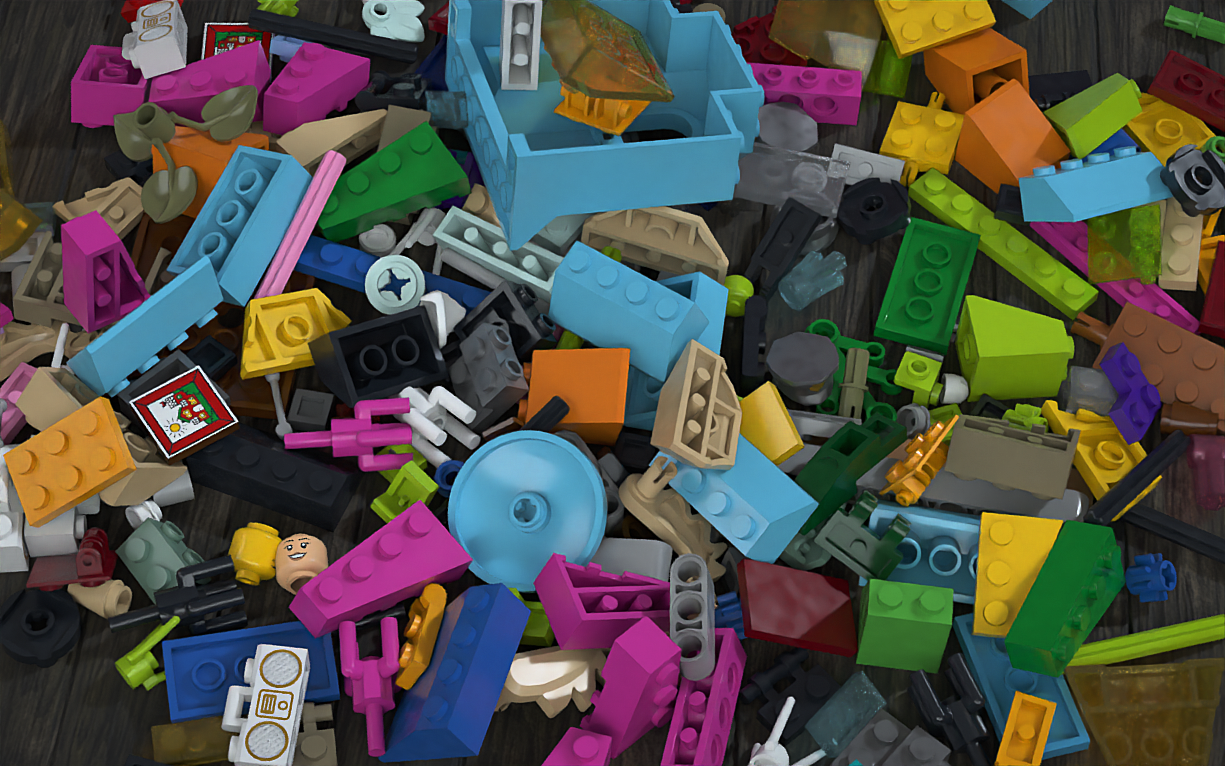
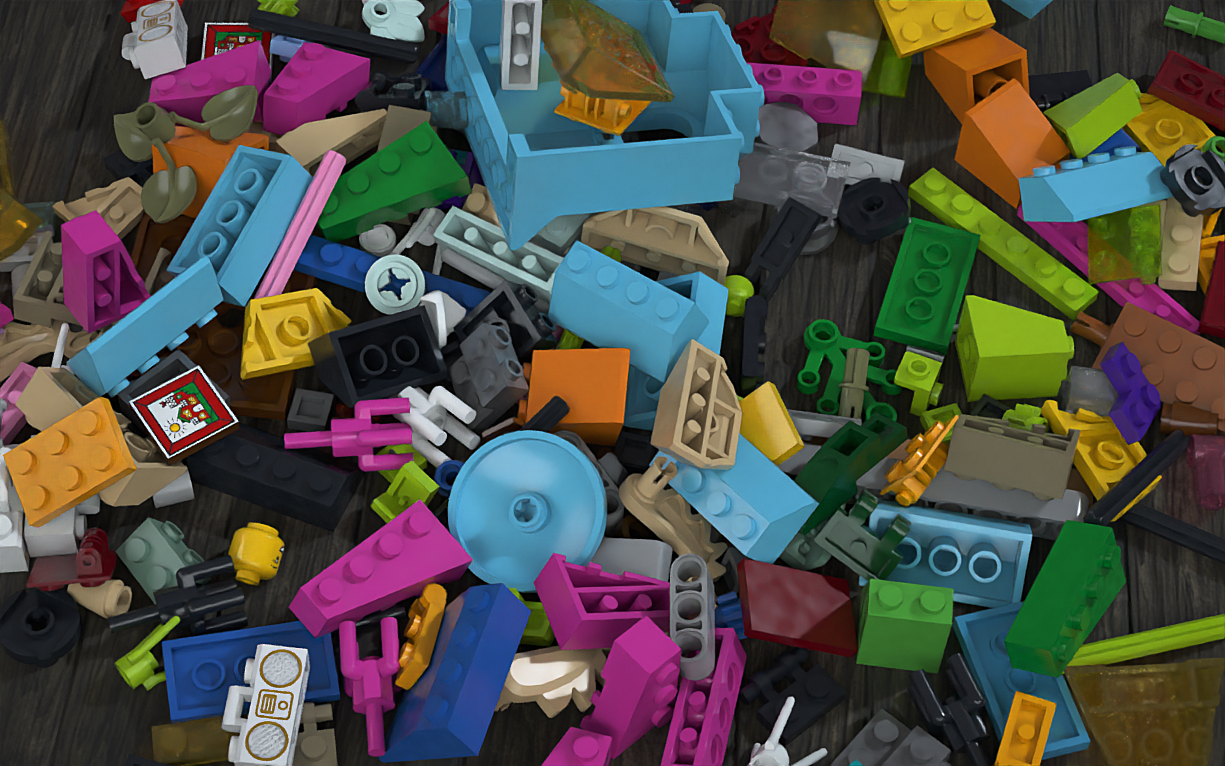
(106, 87): dark pink slope -> none
(139, 513): white plate -> none
(212, 358): black tile -> none
(283, 427): light grey hinge -> none
(299, 561): light nougat head -> none
(803, 367): flat silver hat -> none
(812, 279): clear light blue rock -> none
(845, 714): clear light blue plate -> none
(914, 418): light grey plate -> none
(922, 137): yellow plate -> none
(954, 389): white hinge -> none
(1007, 566): yellow wing -> none
(1010, 205): black tile -> none
(1151, 577): blue gear -> none

